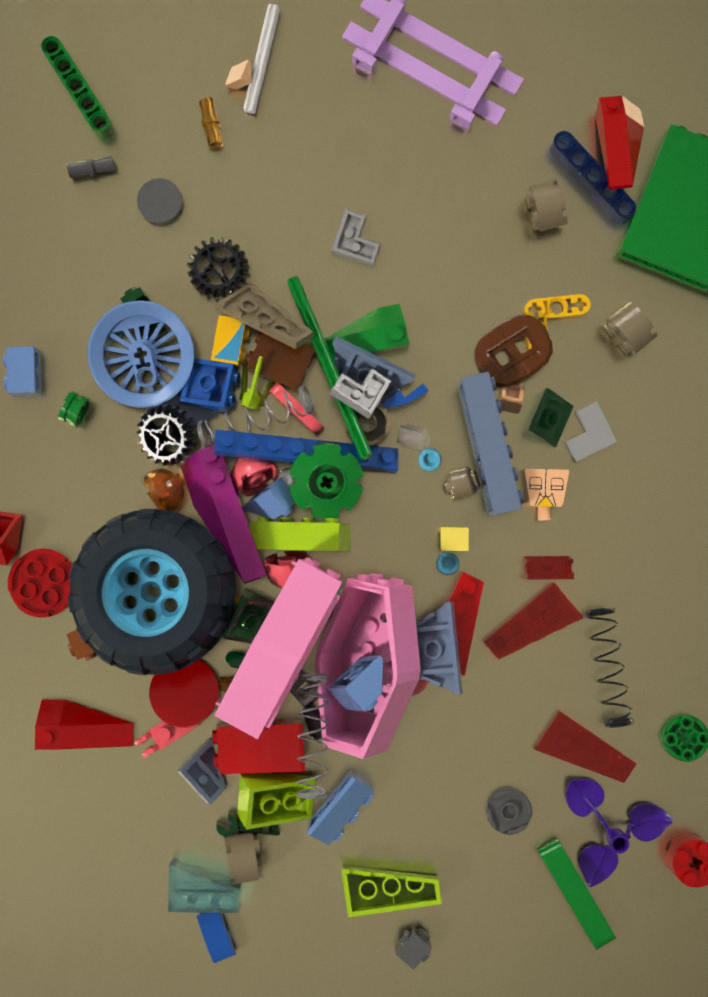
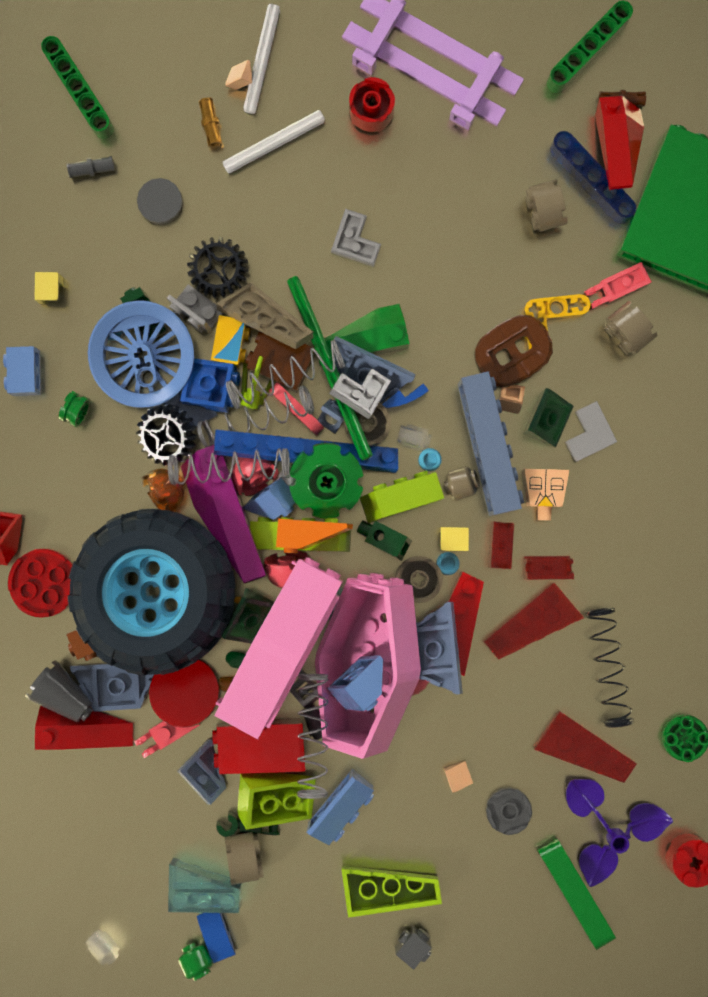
(47, 286): none -> light yellow panel
(60, 694): none -> dark grey cone
(102, 947): none -> clear brick
(112, 687): none -> sand blue wing
(172, 458): none -> light grey piece
(195, 961): none -> green head
(197, 308): none -> light grey bracket
(231, 388): none -> light grey piece
(274, 141): none -> white axle
(305, 534): none -> orange slope
(332, 409): none -> sand blue bracket
(371, 117): none -> red brick
(392, 543): none -> dark green torso
(401, 496): none -> lime wedge
(427, 569): none -> dark tan brick
(458, 776): none -> light nougat slope
(501, 545): none -> clear red hinge
(593, 37): none -> green beam
(620, 284): none -> coral hinge
(636, 98): none -> reddish brown pin

